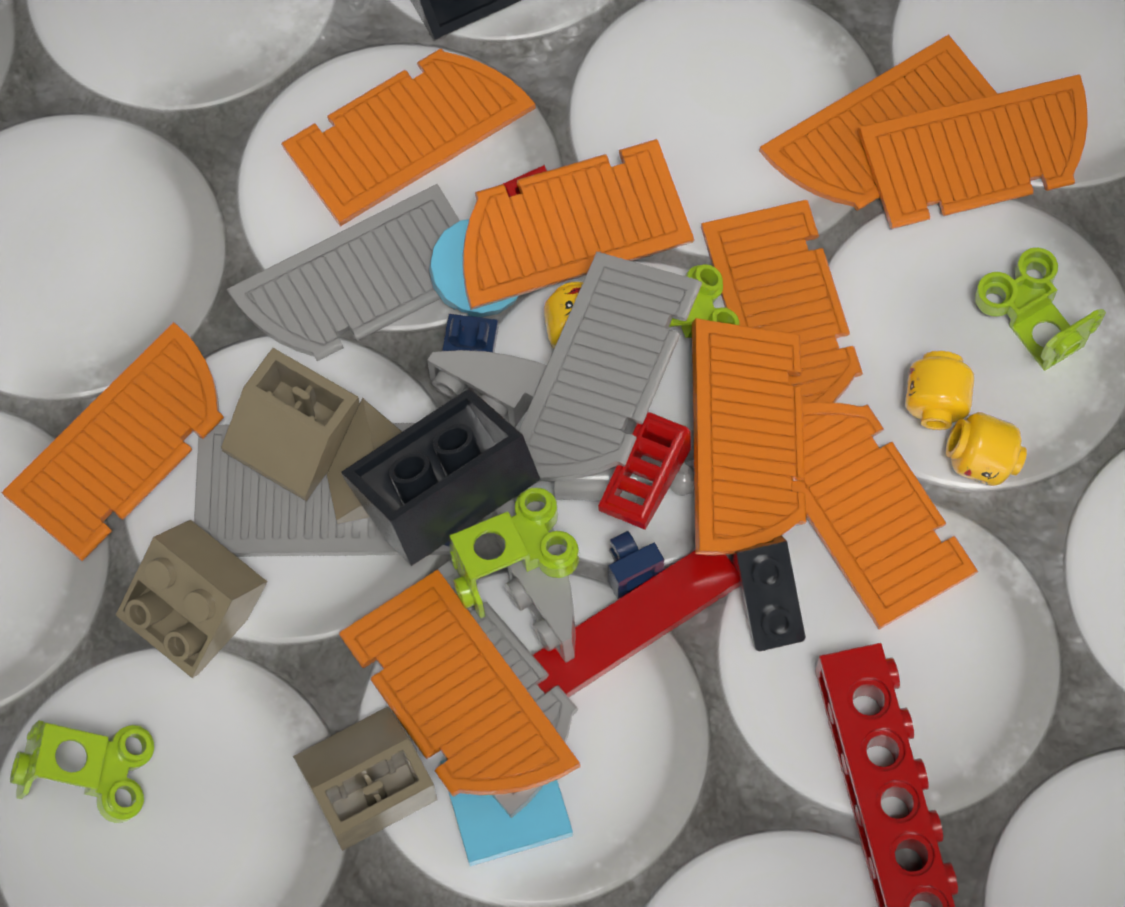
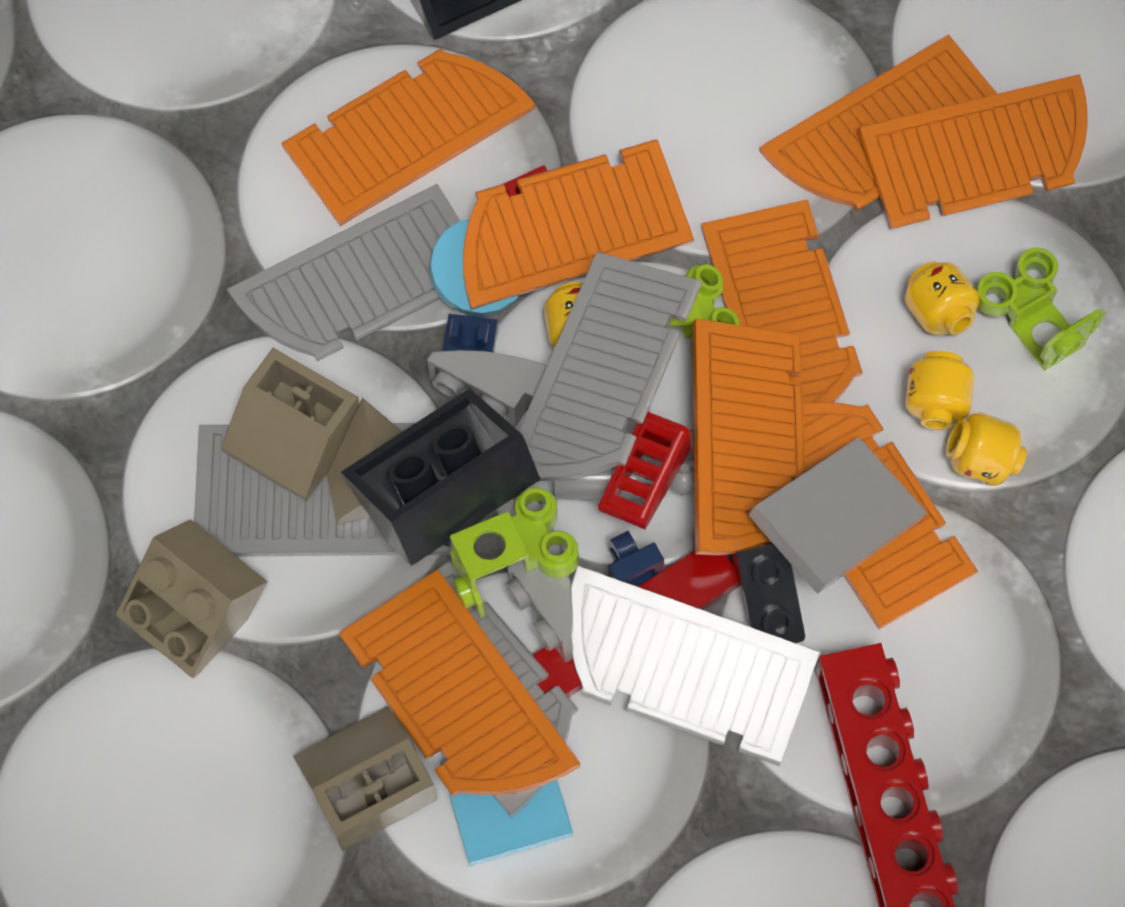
(104, 768): lime piece -> none
(120, 444): orange piece -> none
(687, 665): none -> piece
(837, 514): none -> light grey tile
(942, 298): none -> yellow head

